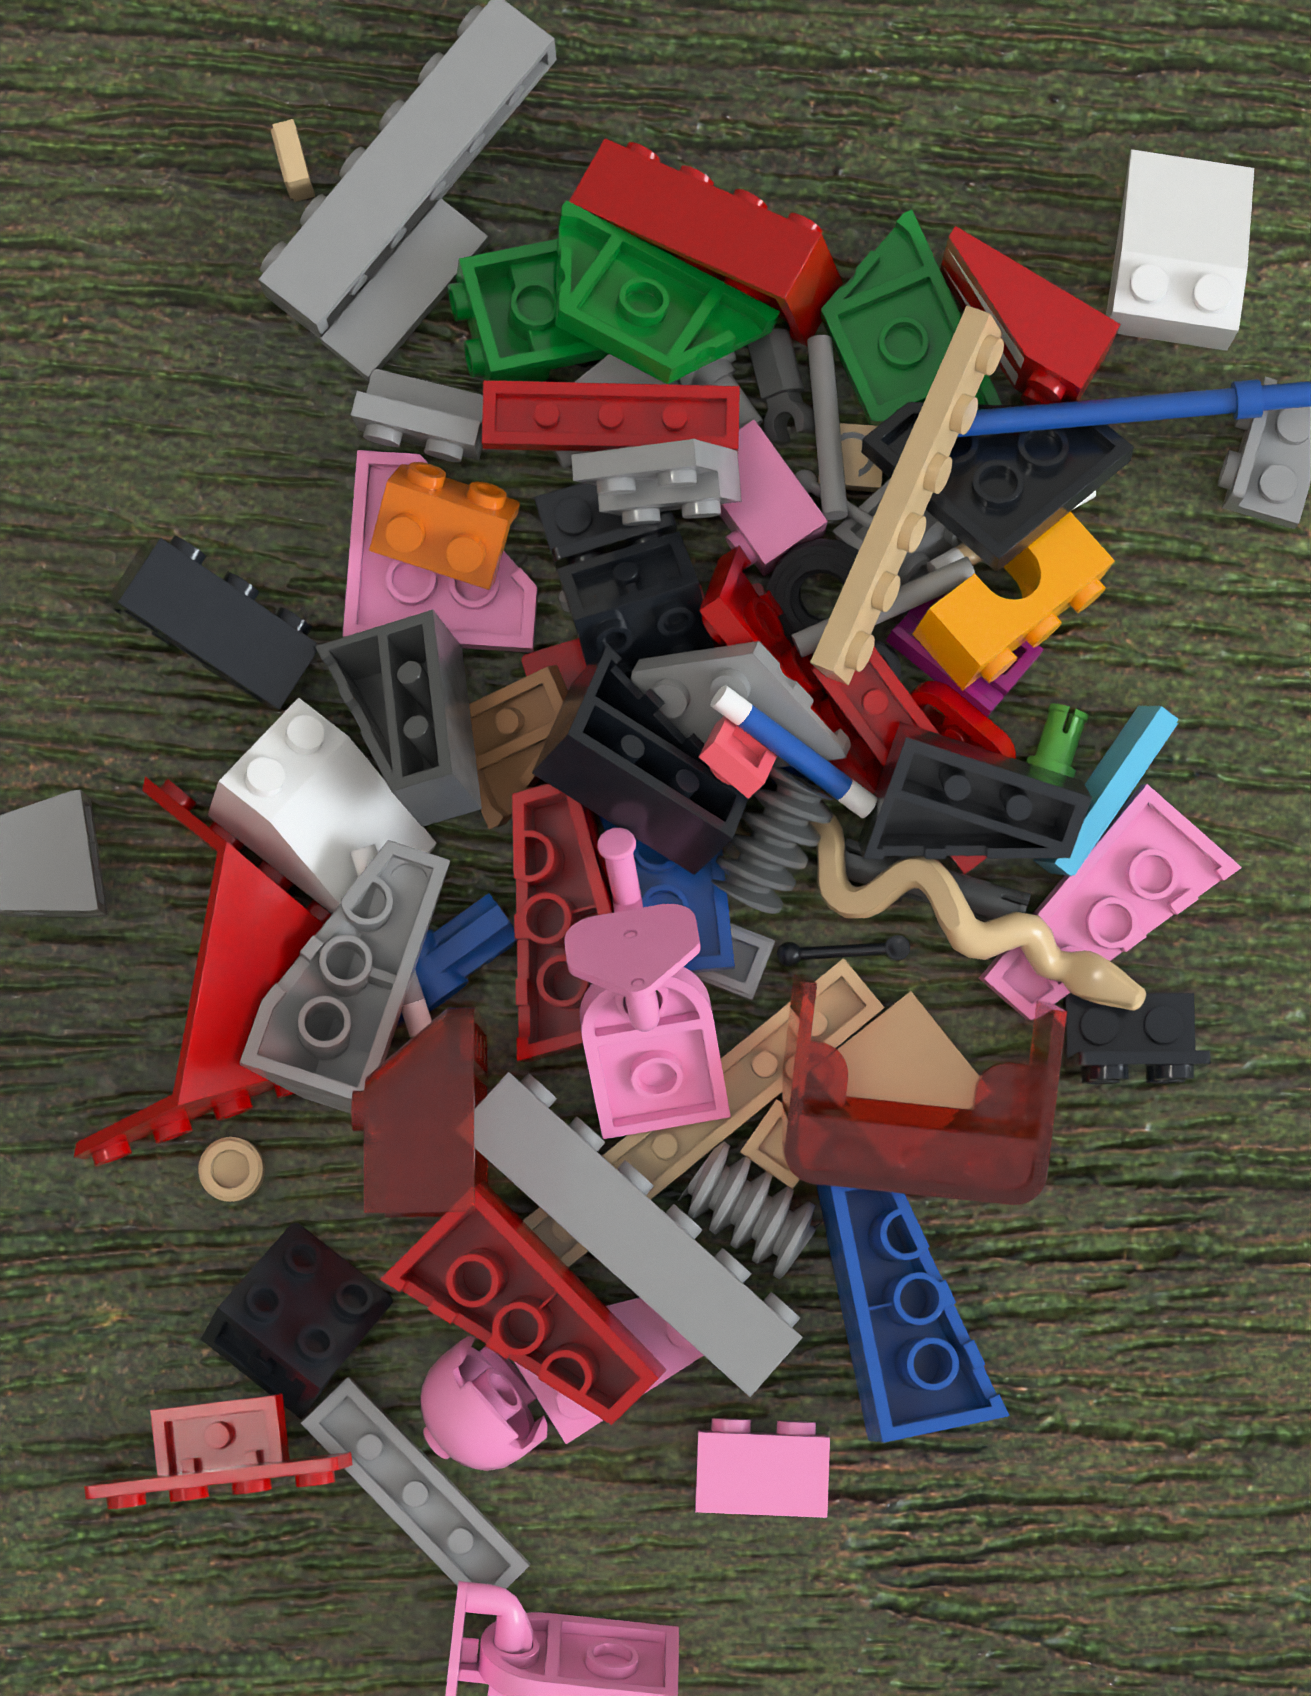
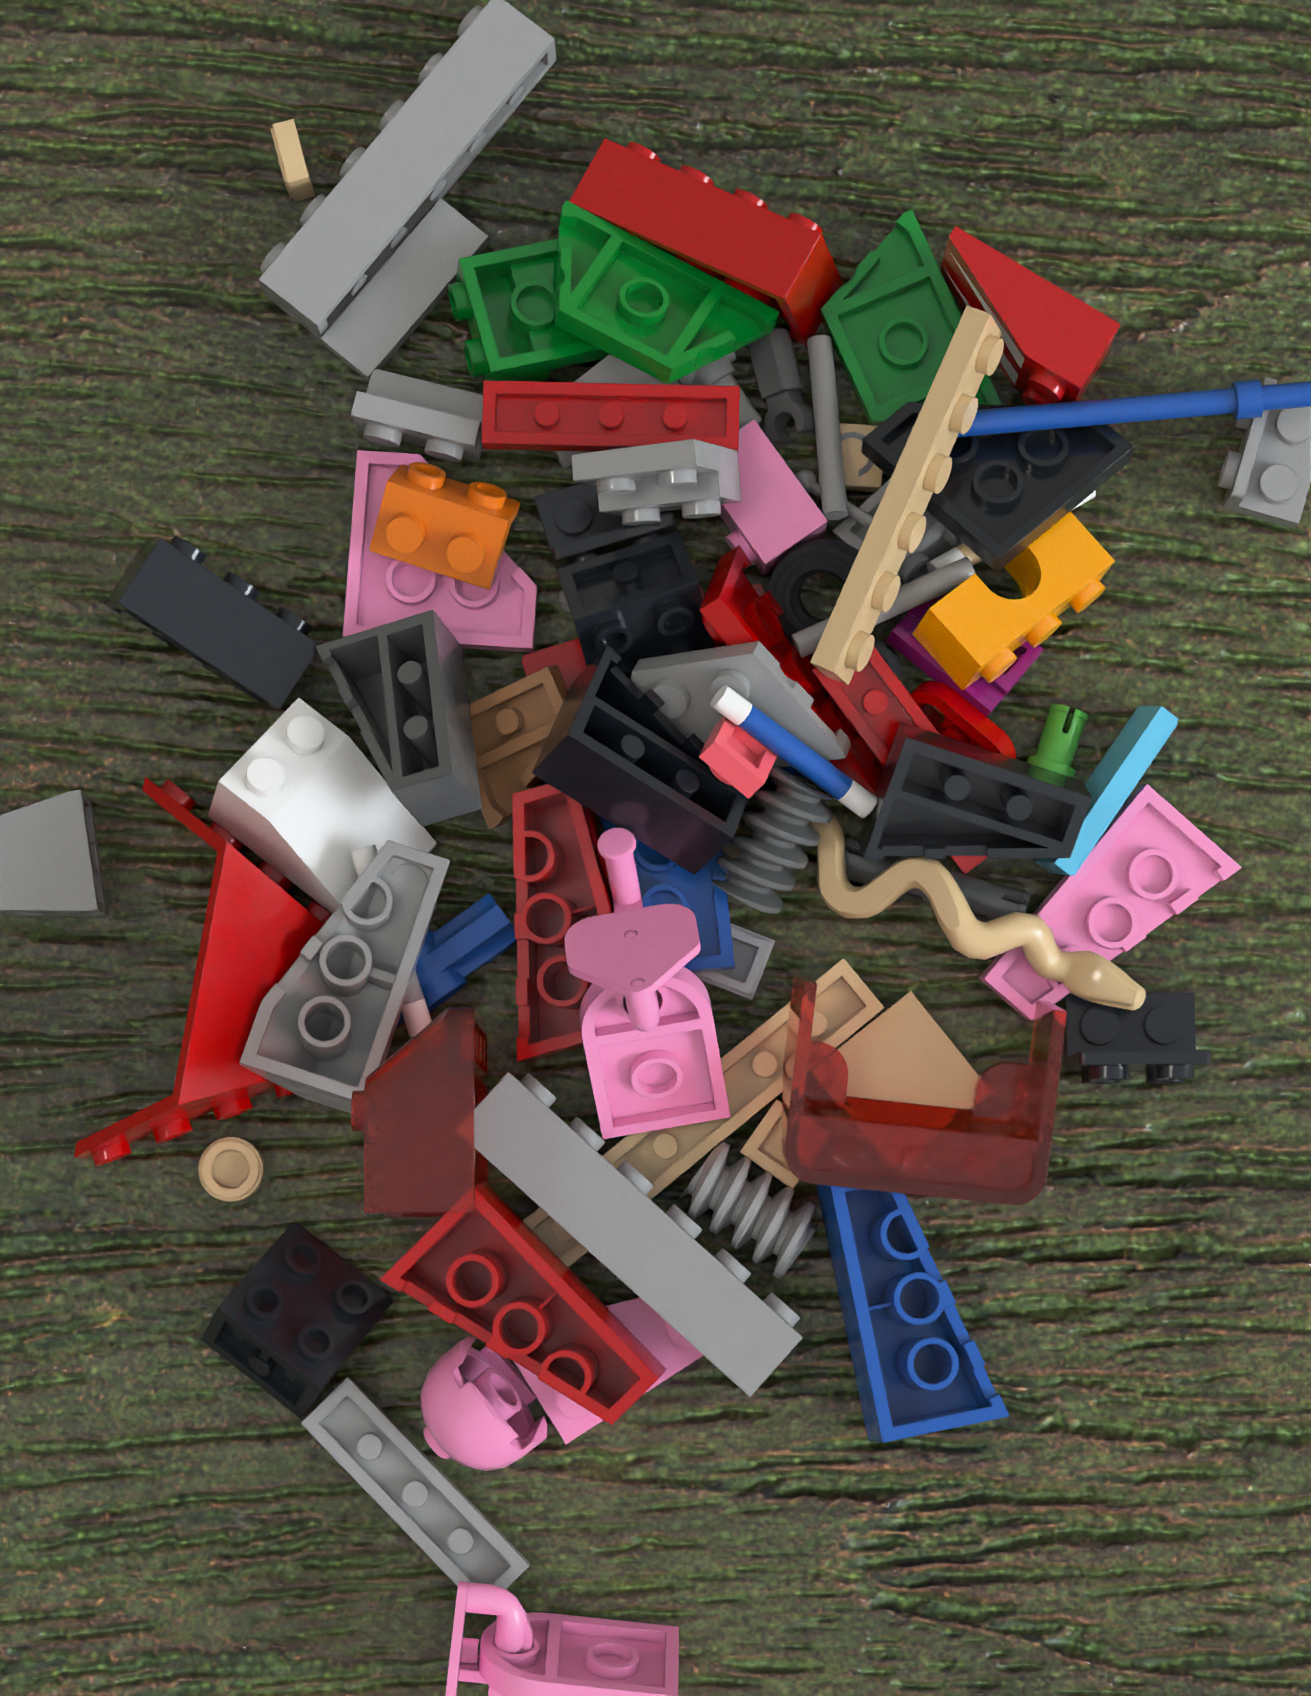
(219, 1444): bracket -> none
(762, 1470): bright pink brick -> none
(894, 948): black hinge -> none
(1182, 250): white slope -> none

